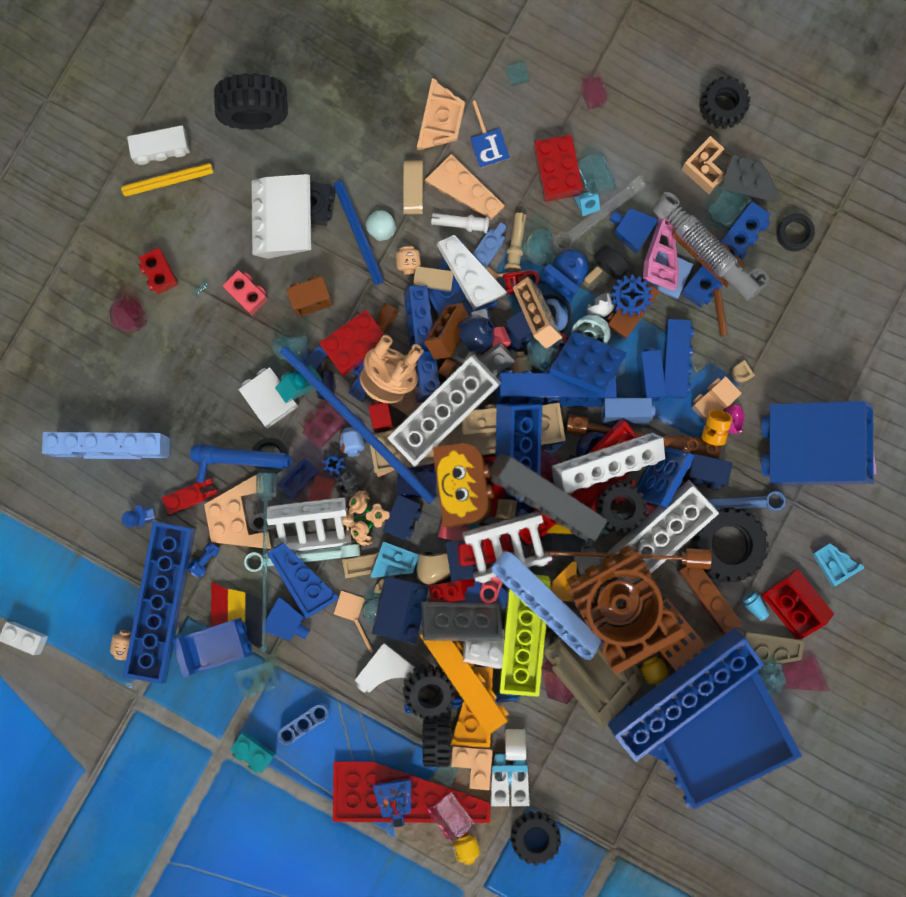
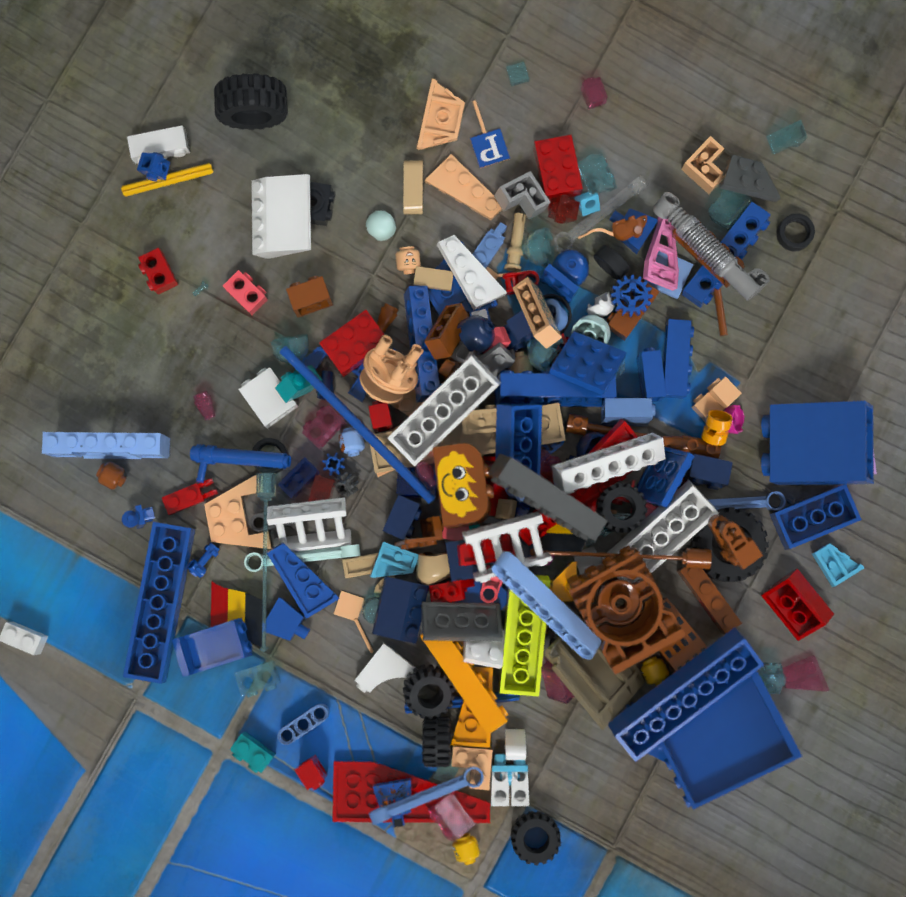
(111, 475): none -> dark orange head
(120, 644): light nougat head -> none
(127, 315): clear pink cylinder -> none
(153, 166): none -> blue brick
(204, 404): none -> clear pink cone
(311, 773): none -> red brick
(358, 233): blue axle -> none
(360, 530): light nougat plant -> none
(386, 812): none -> medium blue piece
(426, 473): none -> clear pink cylinder
(431, 533): none -> dark orange bracket
(469, 222): white pin -> none
(524, 192): none -> light grey brick
(563, 209): none -> clear red brick
(592, 276): tan tile -> none
(624, 229): none -> dark orange animal
(730, 89): black tyre -> none
(734, 545): none -> dark orange brick
(742, 372): tan tile -> none
(755, 605): medium azure cone -> none
(775, 648): dark tan wing -> none
(786, 137): none -> clear light blue slope
(815, 517): none -> blue brick

